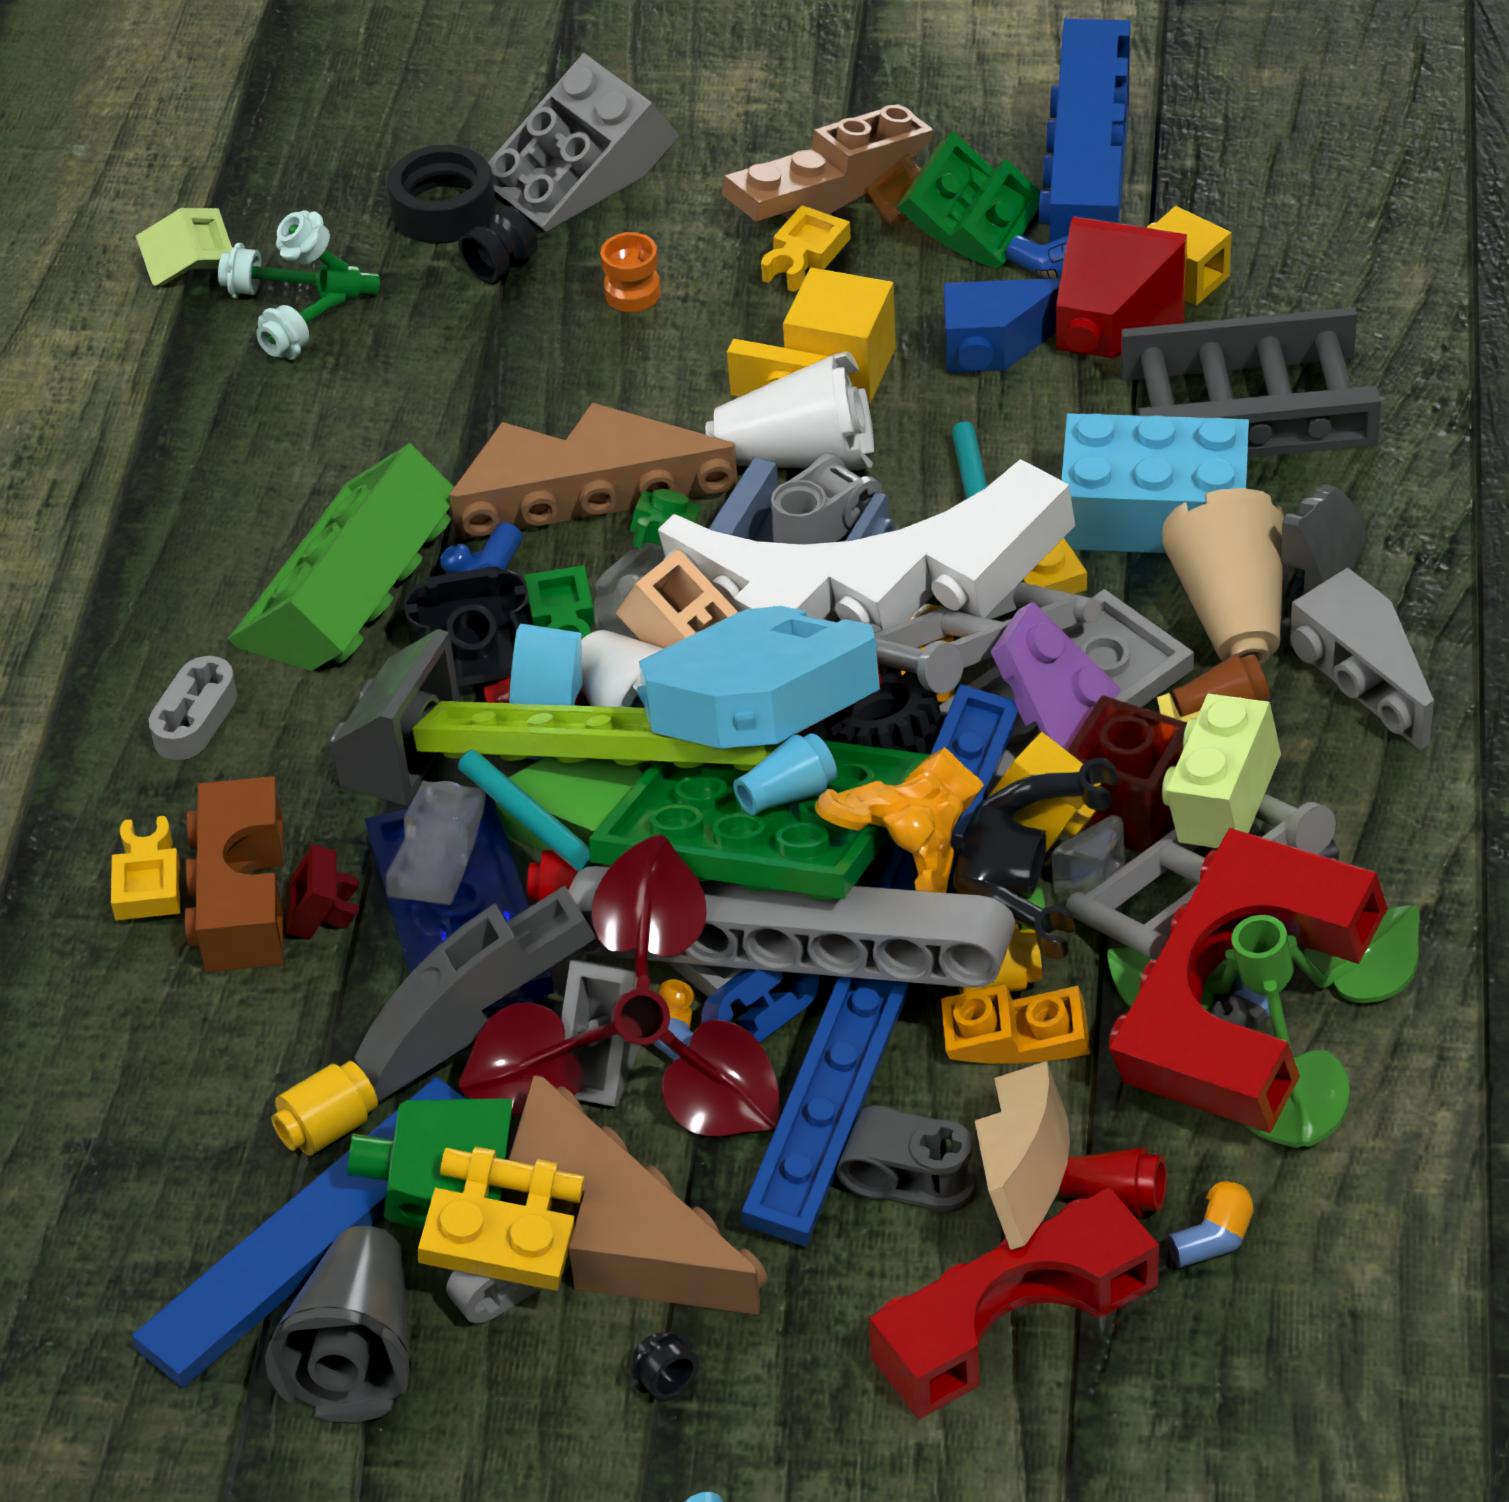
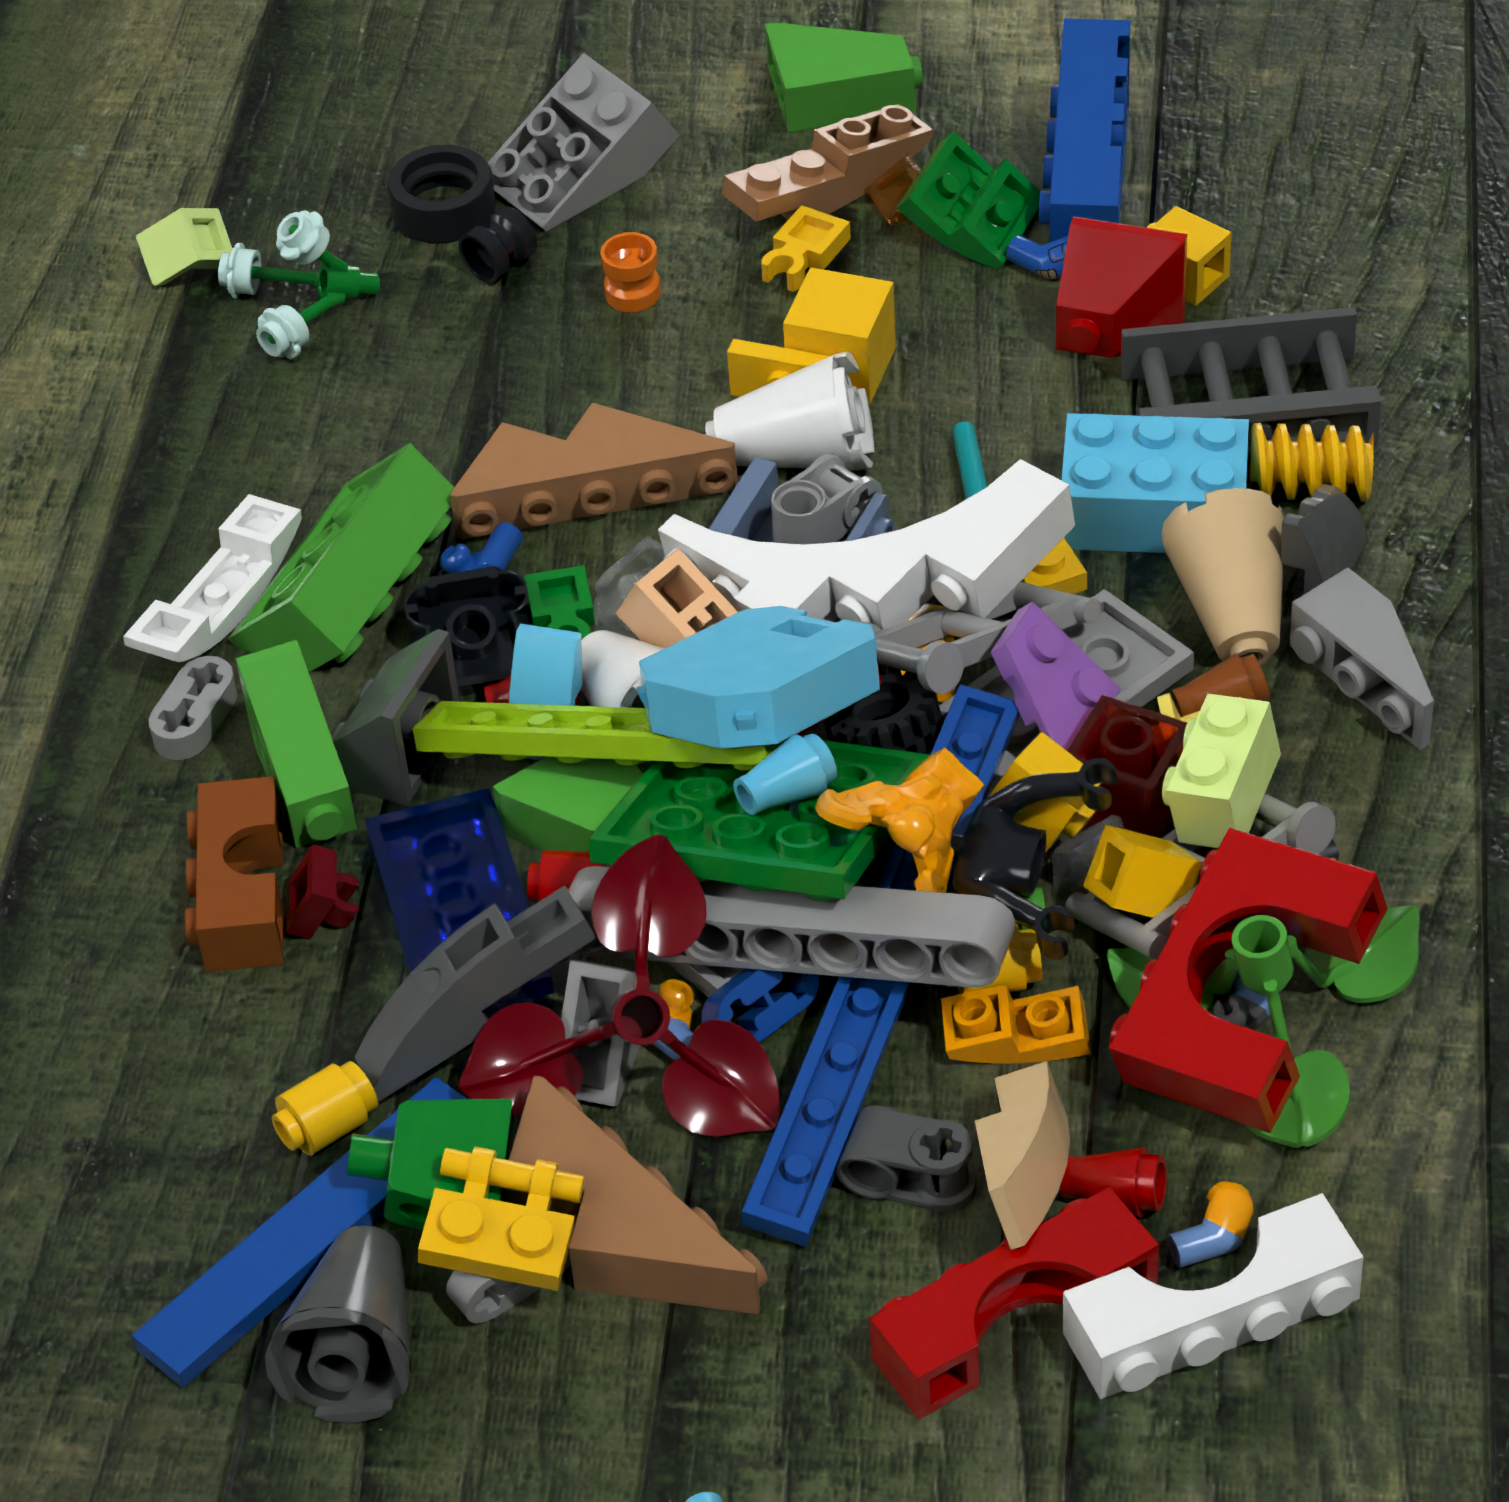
(147, 875): yellow plate -> none
(225, 589): none -> white slope
(295, 743): none -> bright green slope
(436, 843): clear slope -> none
(526, 810): teal bar -> none
(654, 510): green plate -> none
(664, 1365): black plate -> none
(838, 73): none -> bright green slope
(997, 321): blue slope -> none
(1137, 1330): none -> white arch
(1140, 871): none -> yellow brick
(1311, 461): none -> yellow piece

